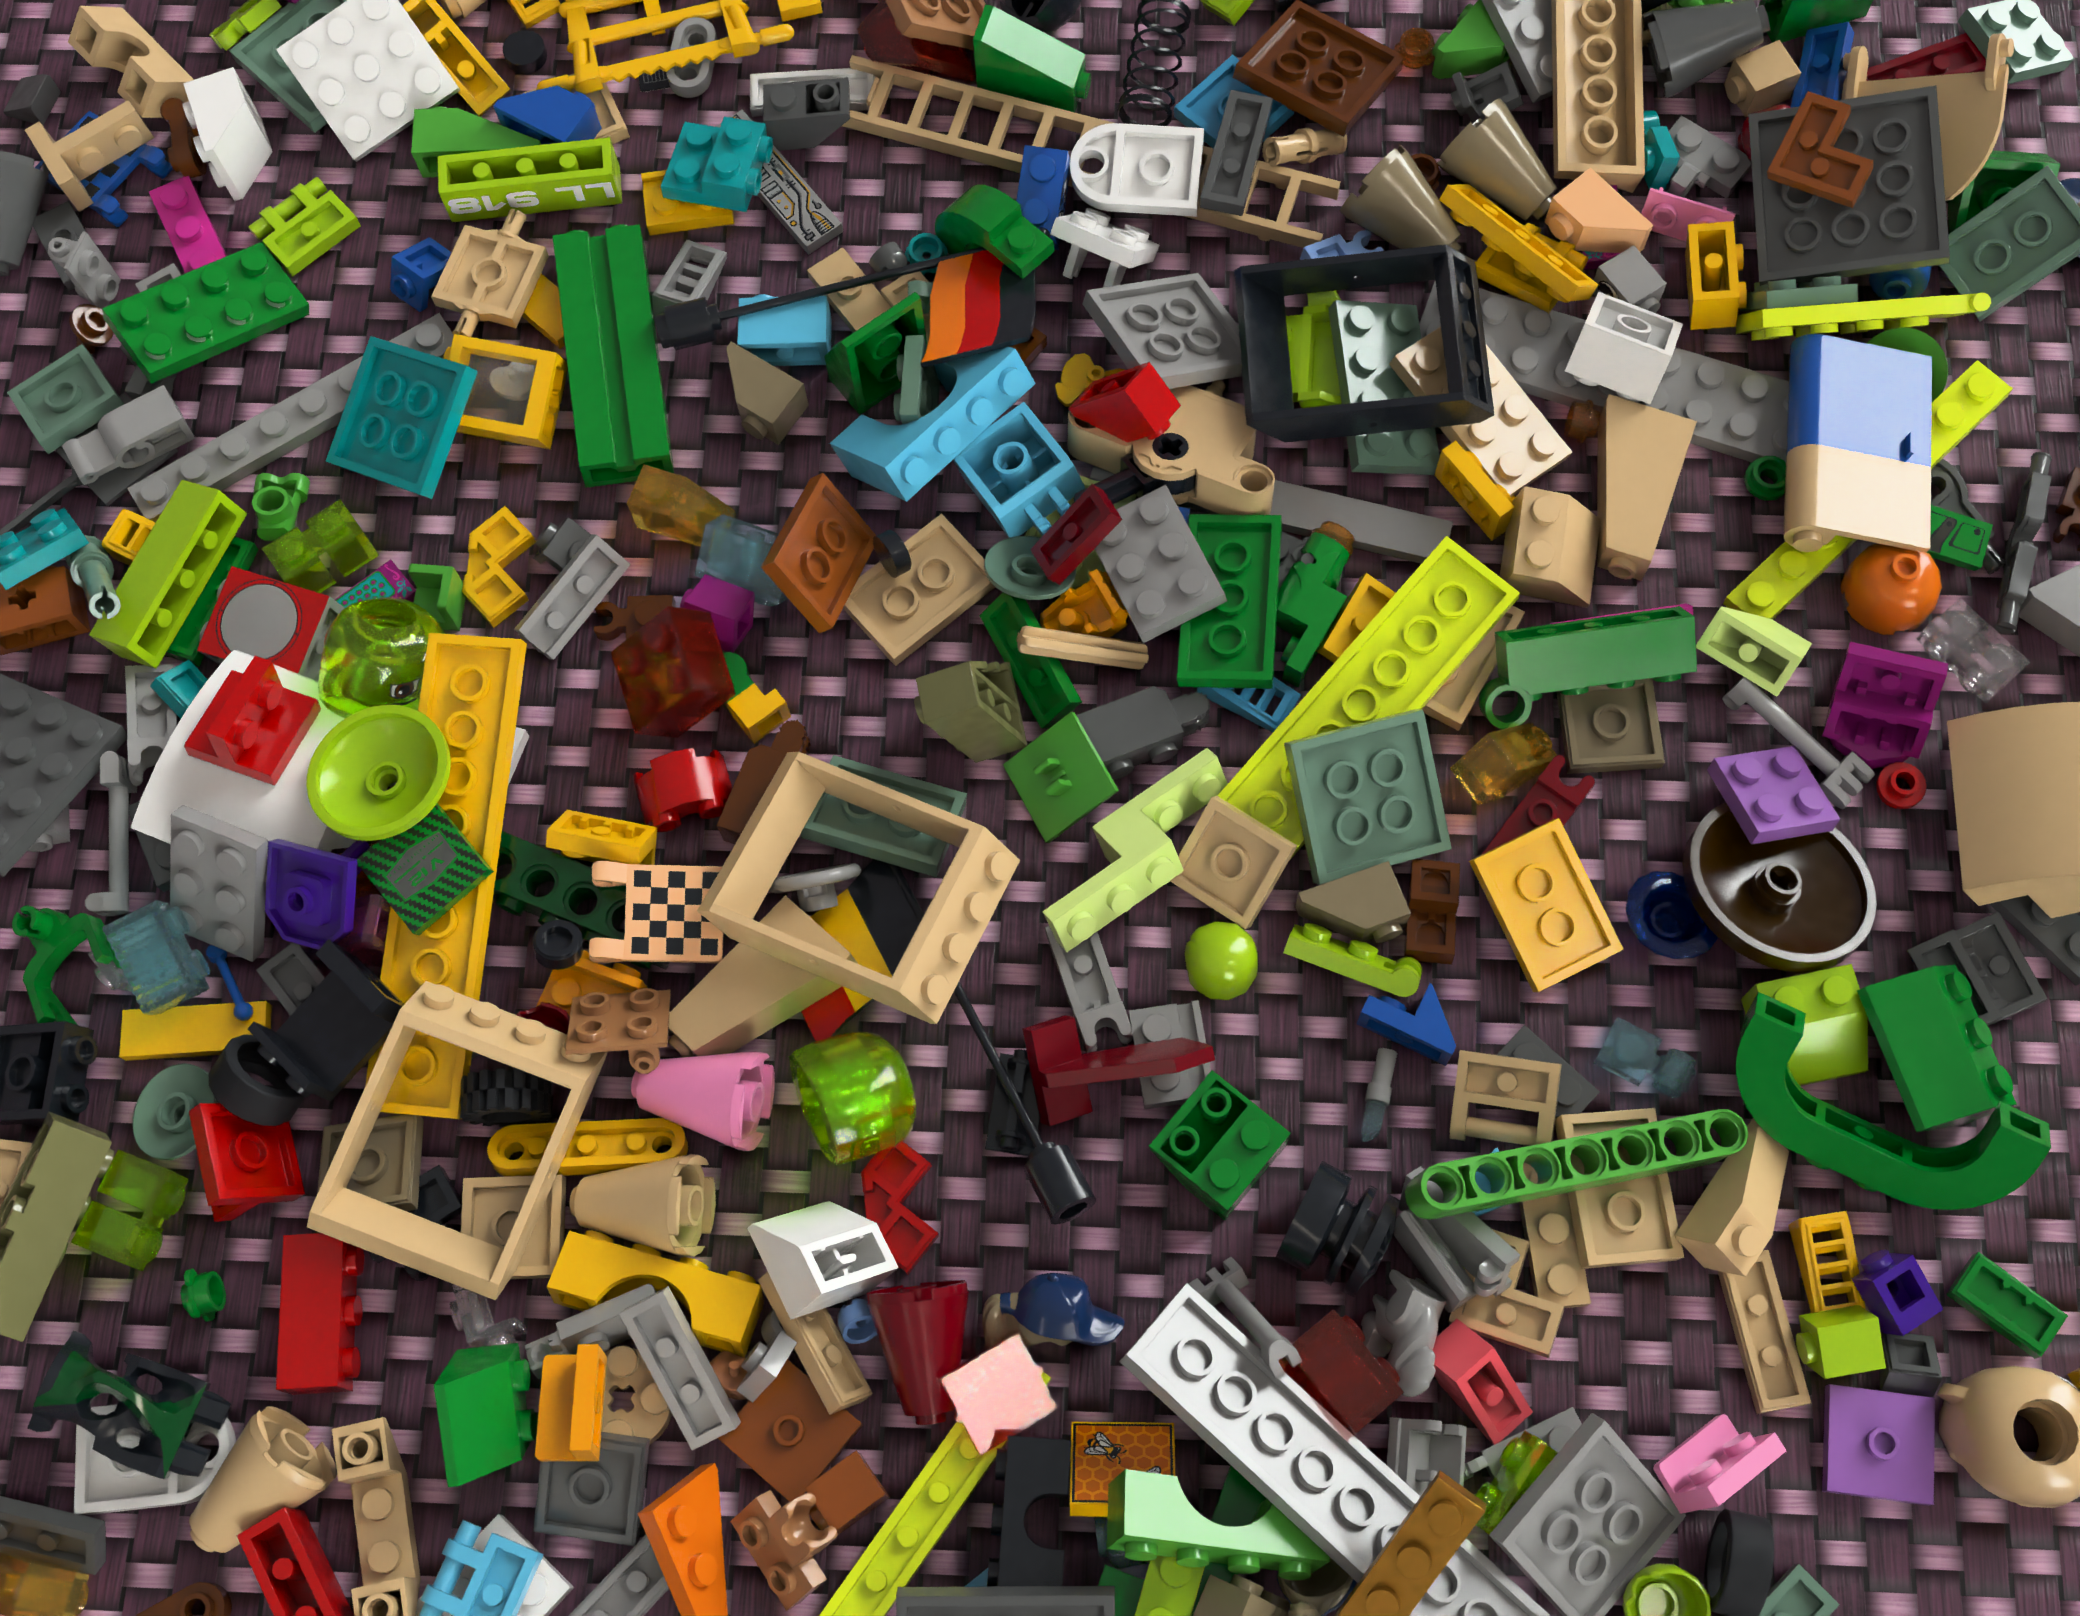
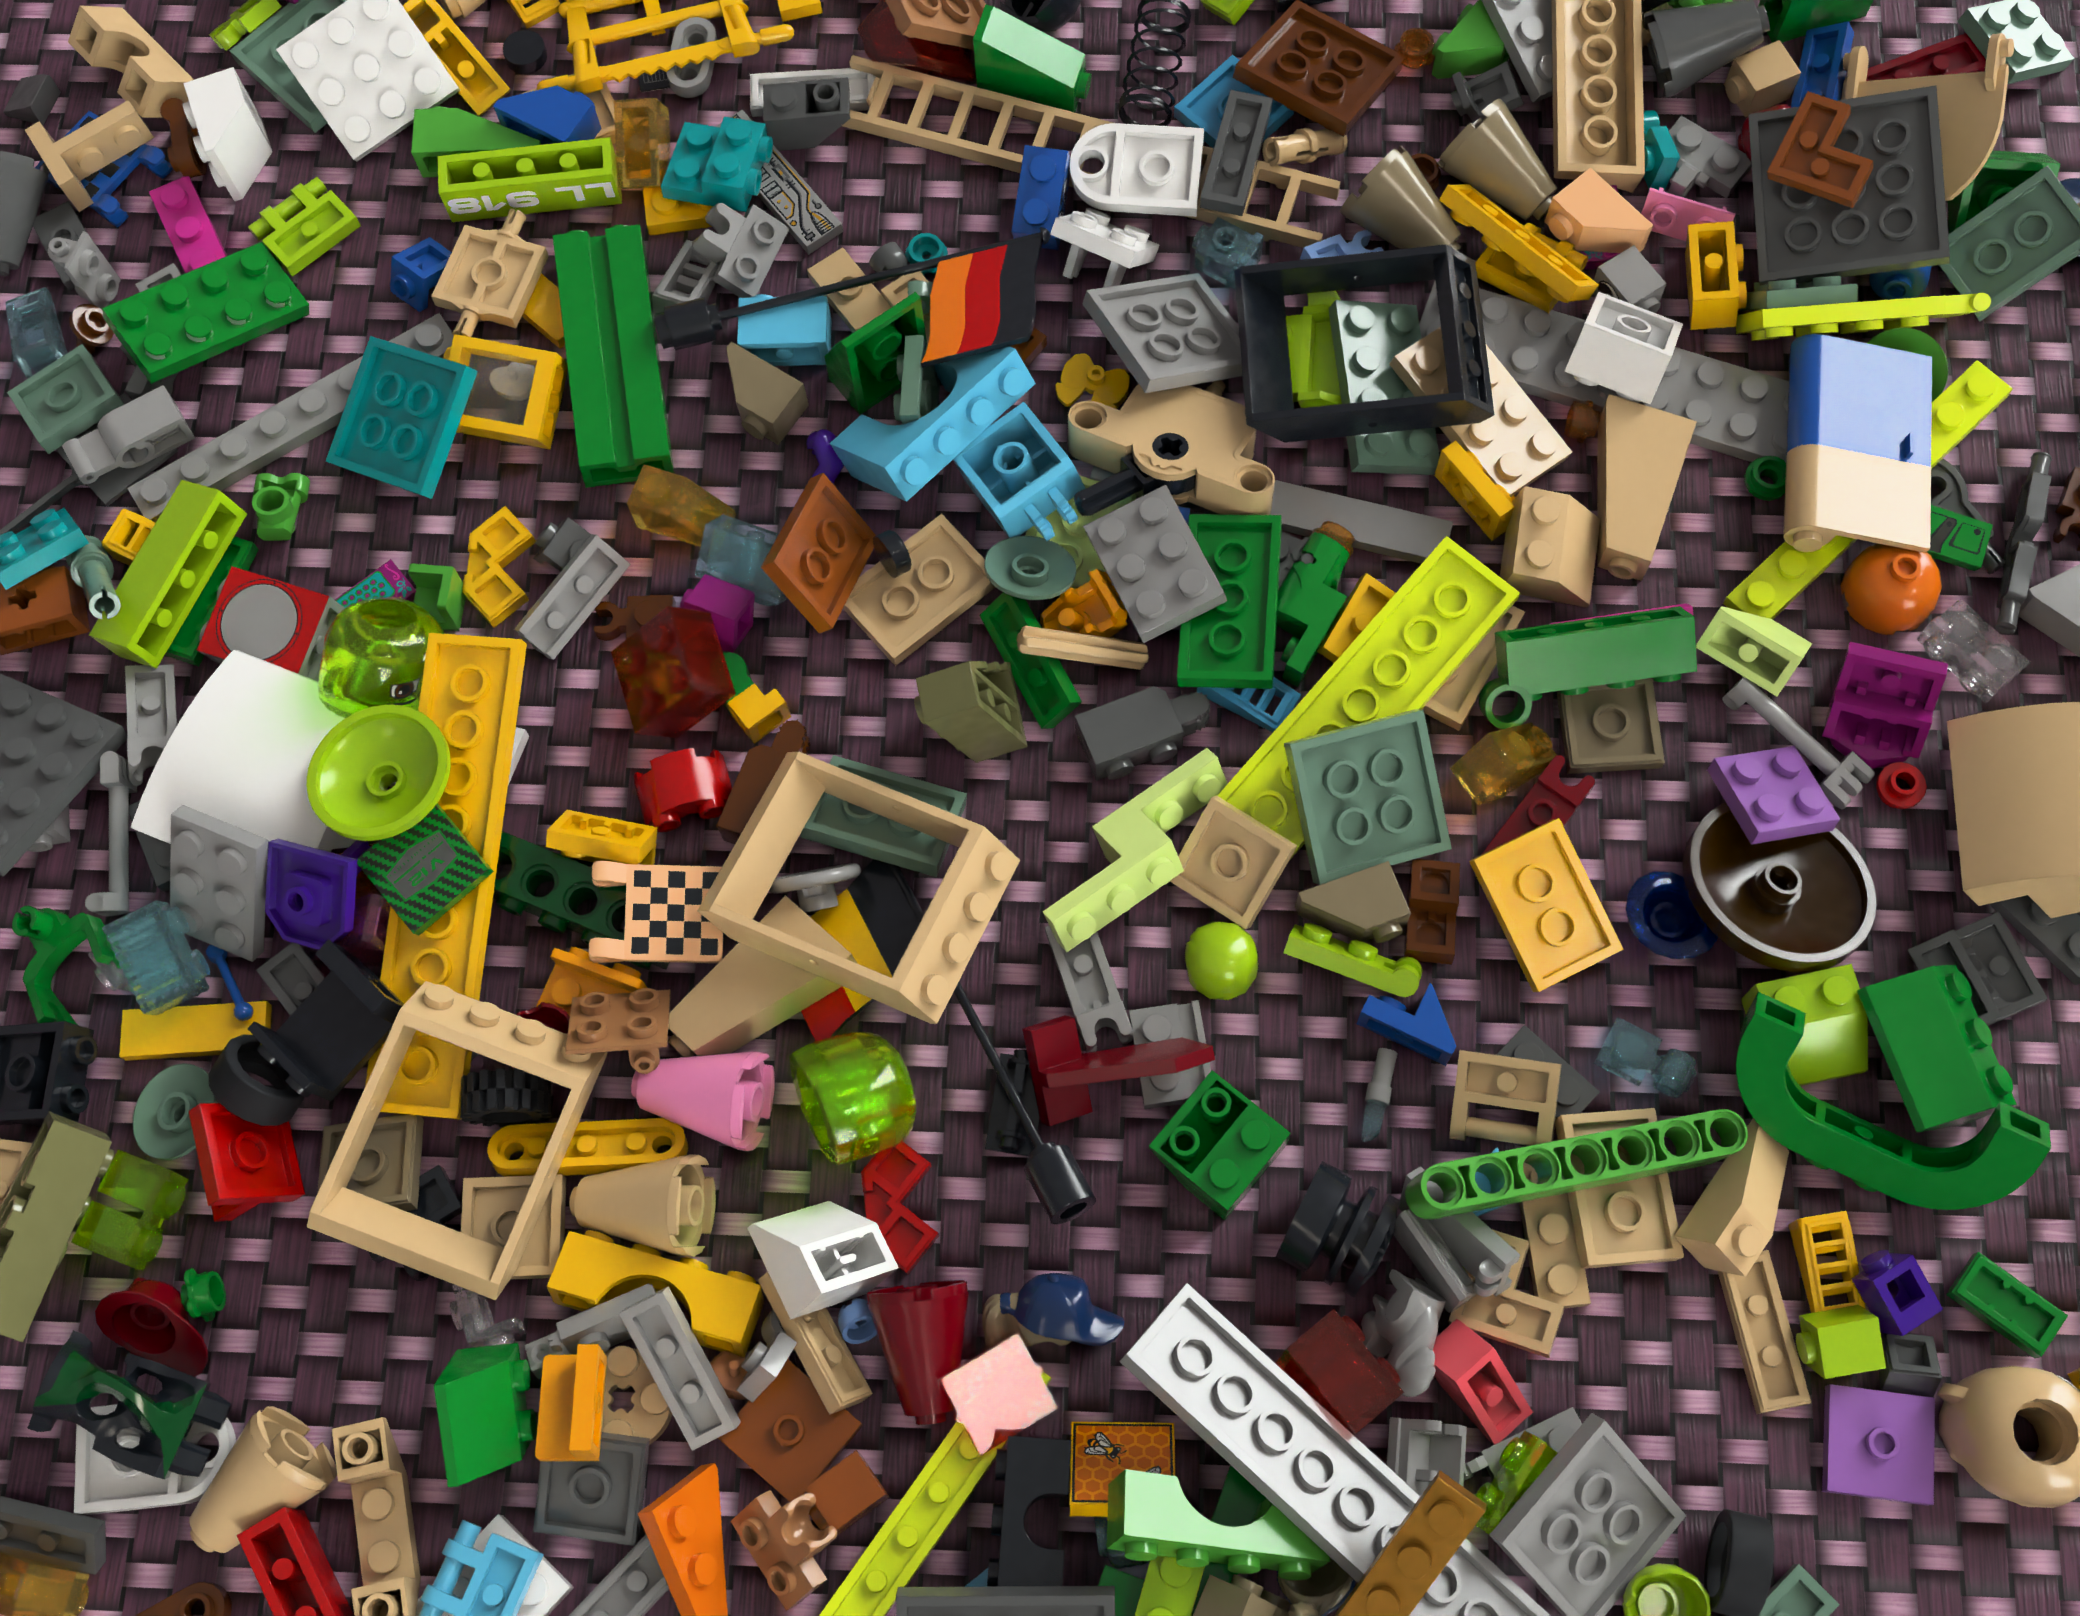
(36, 338): none -> clear light blue slope
(153, 1325): none -> dark red piece
(179, 686): teal tile -> none
(253, 724): red bracket -> none
(318, 1315): red brick -> none
(329, 531): clear neon green piece -> none
(558, 944): black tile -> none
(641, 142): none -> clear yellow slope
(743, 247): none -> light grey plate
(826, 456): none -> dark purple arm
(995, 222): green arch -> none
(1060, 777): bright green piece -> none
(1076, 534): dark red plate -> none
(1128, 404): red slope -> none
(1224, 249): none -> clear light blue brick
(1227, 1289): light grey hinge -> none
(1715, 1464): bright pink bracket -> none

